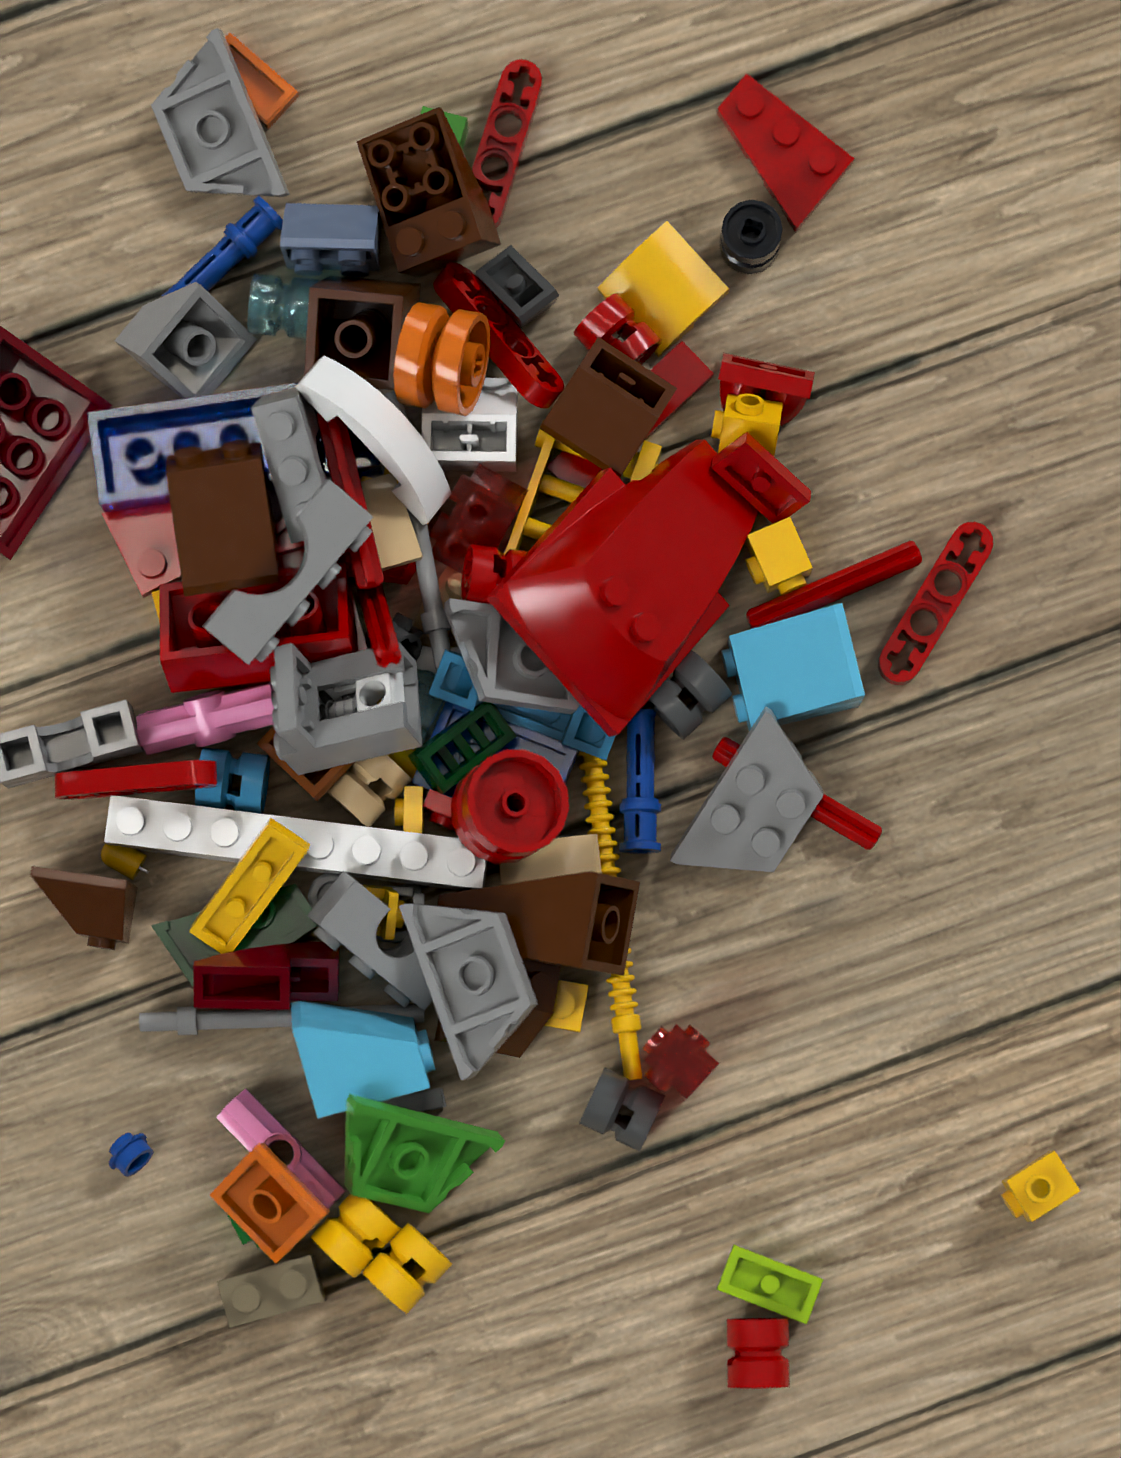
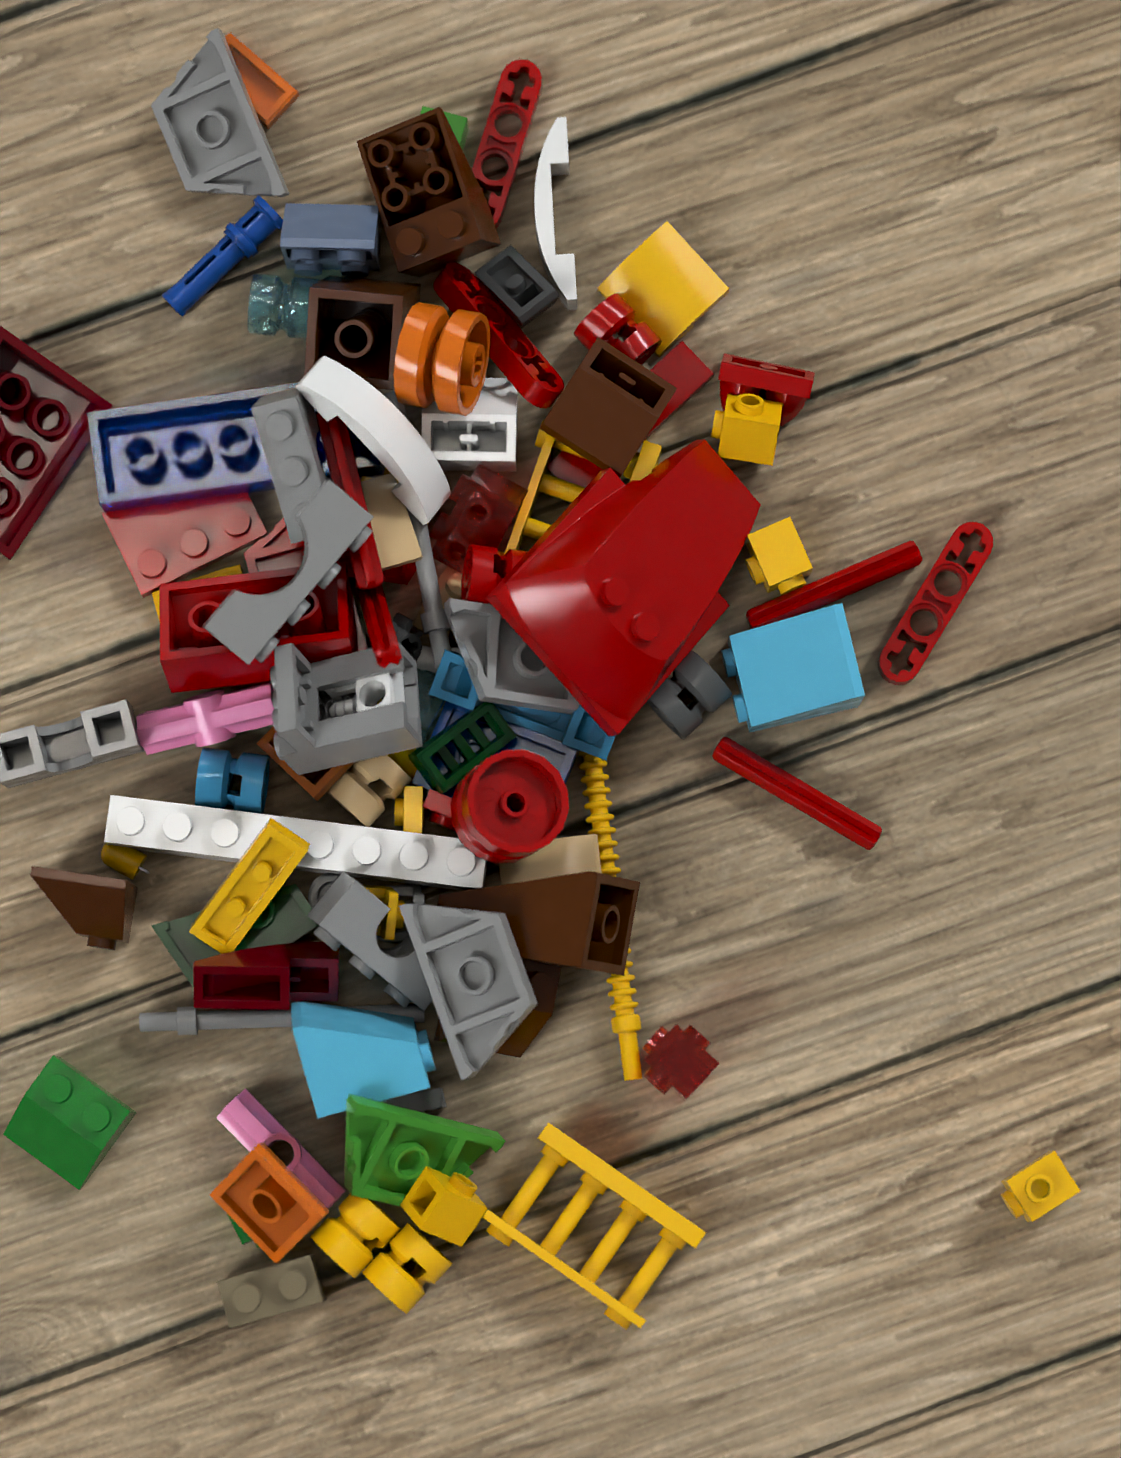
(68, 1121): none -> green slope
(130, 1153): blue plate -> none
(136, 779): red beam -> none
(186, 341): light grey slope -> none
(222, 517): reddish brown slope -> none
(444, 1205): none -> yellow brick
(554, 161): none -> white slope
(568, 1006): yellow plate -> none
(606, 1100): dark grey wheel -> none
(635, 1207): none -> yellow fence
(640, 806): blue pin -> none
(750, 236): black wheel -> none
(753, 806): light grey wing -> none
(758, 1353): red wheel -> none
(761, 478): red plate -> none
(769, 1284): lime plate -> none
(784, 148): red wing -> none

